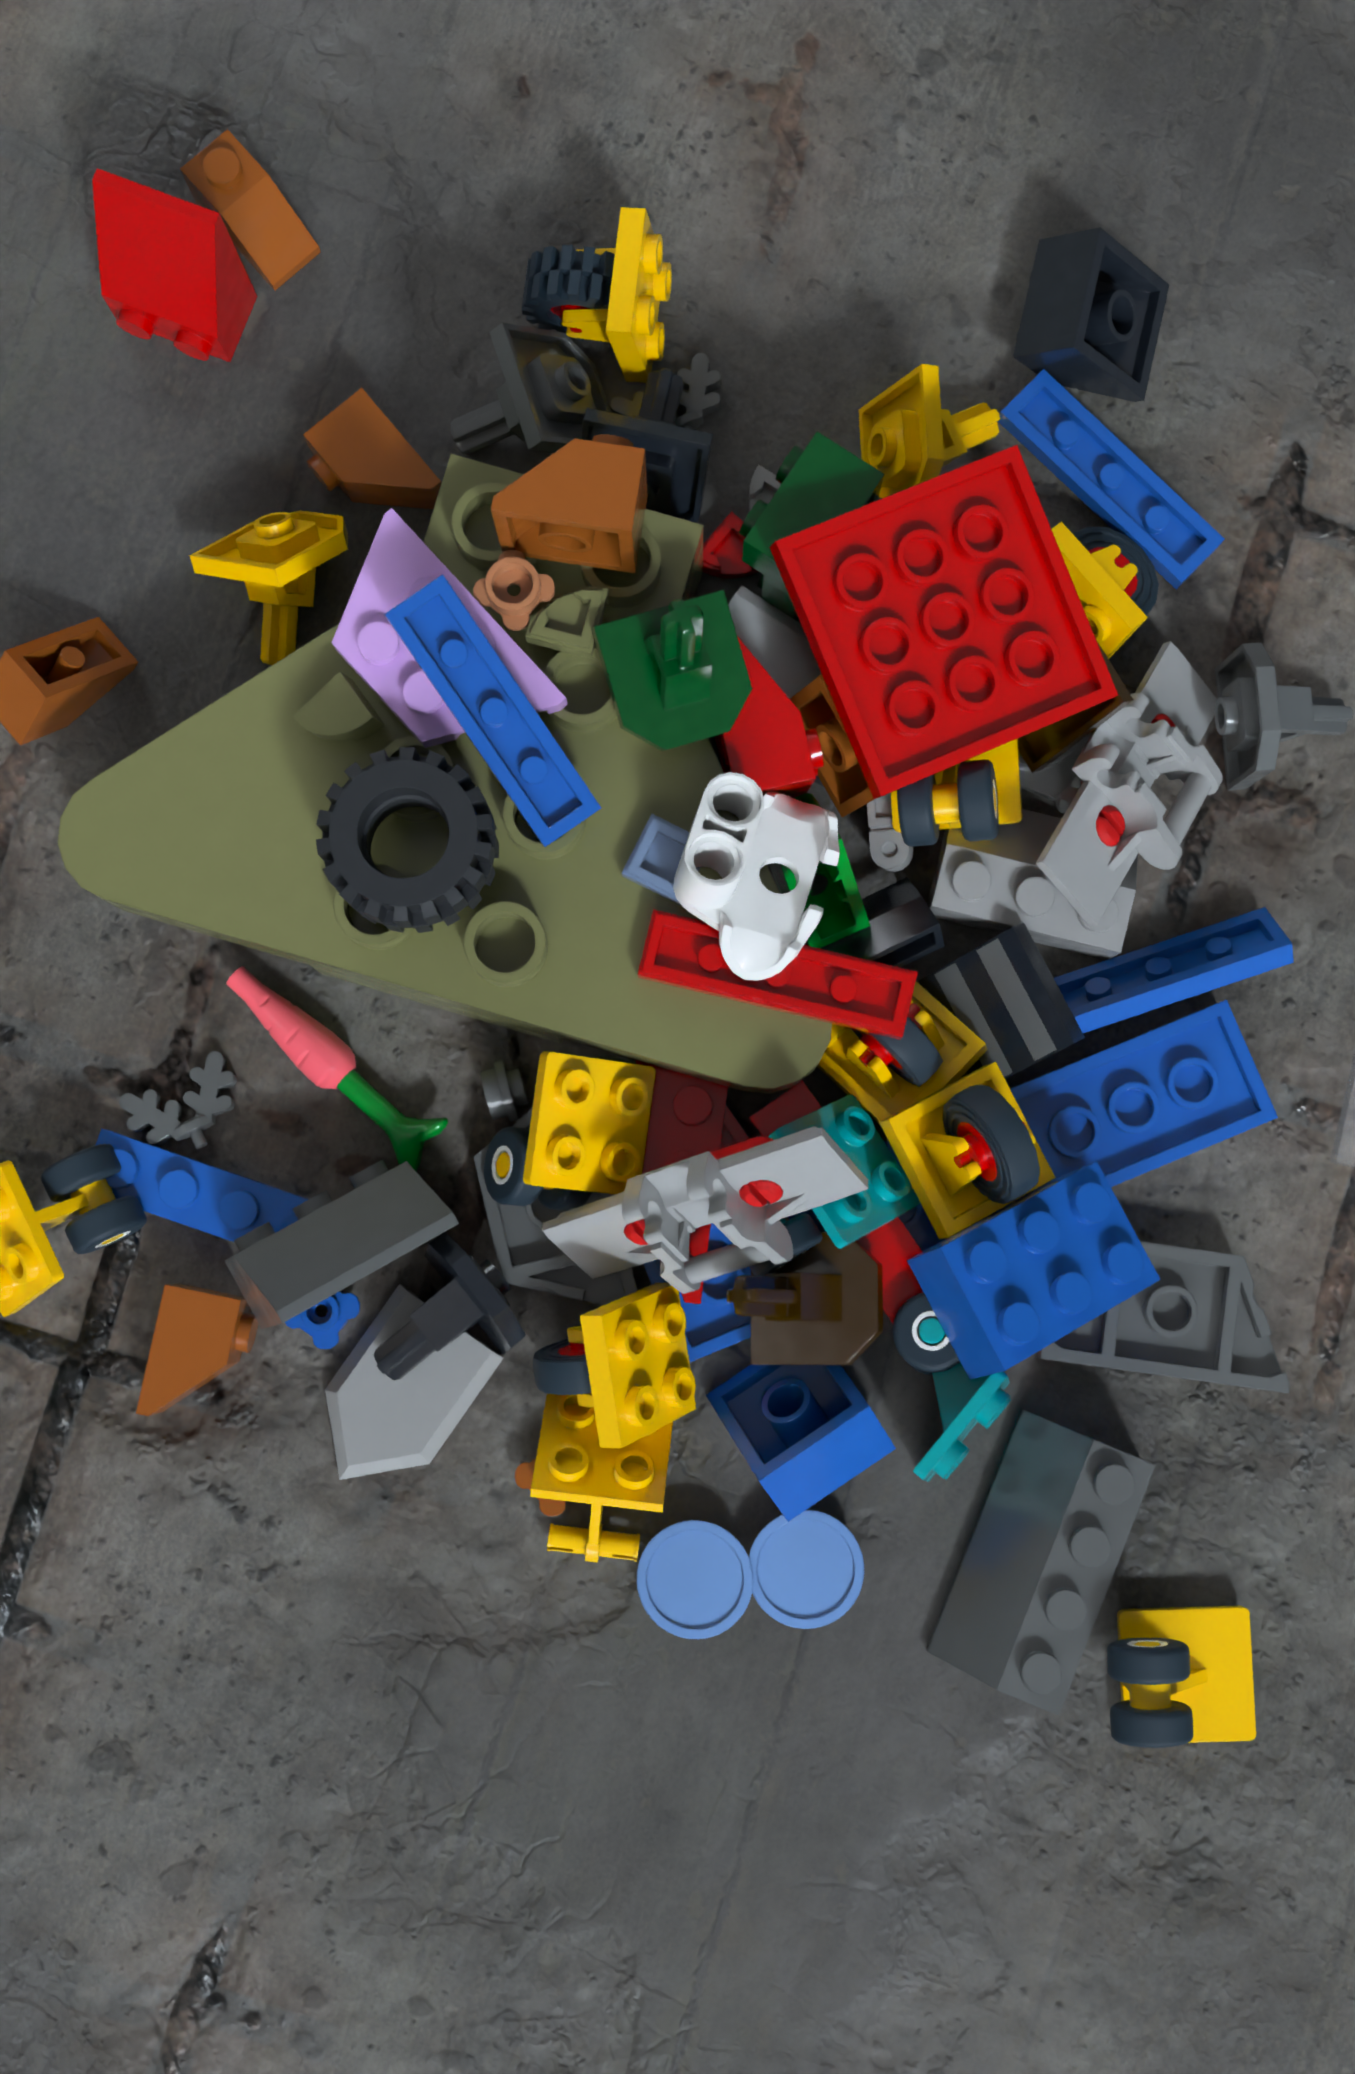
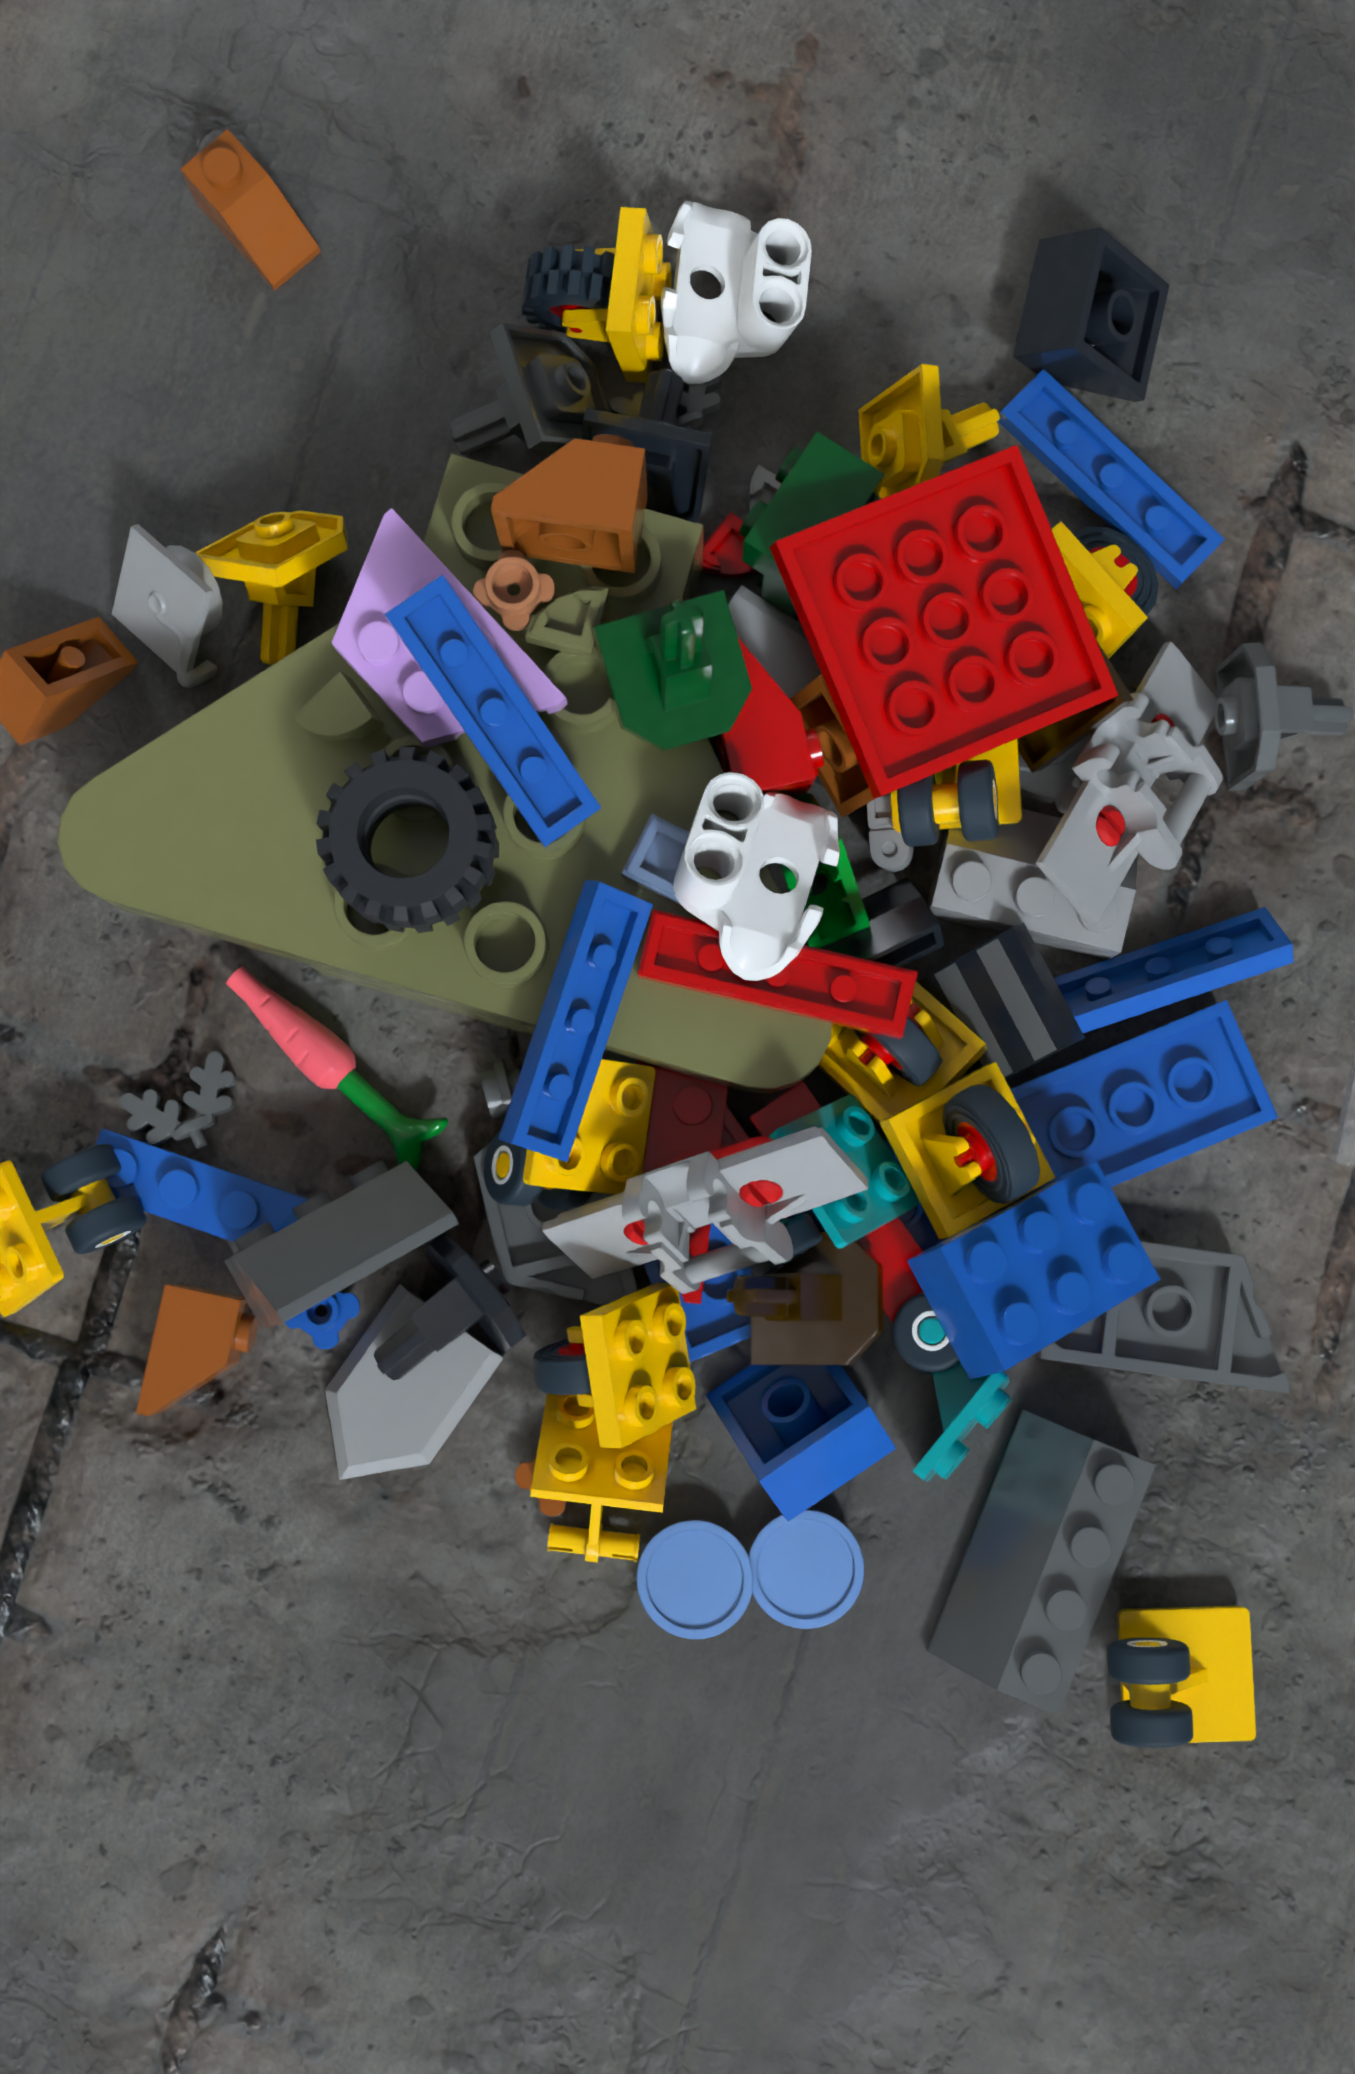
(168, 603): none -> light grey hat
(169, 268): red slope -> none
(369, 457): dark orange slope -> none
(575, 1020): none -> blue plate
(709, 333): none -> white piece

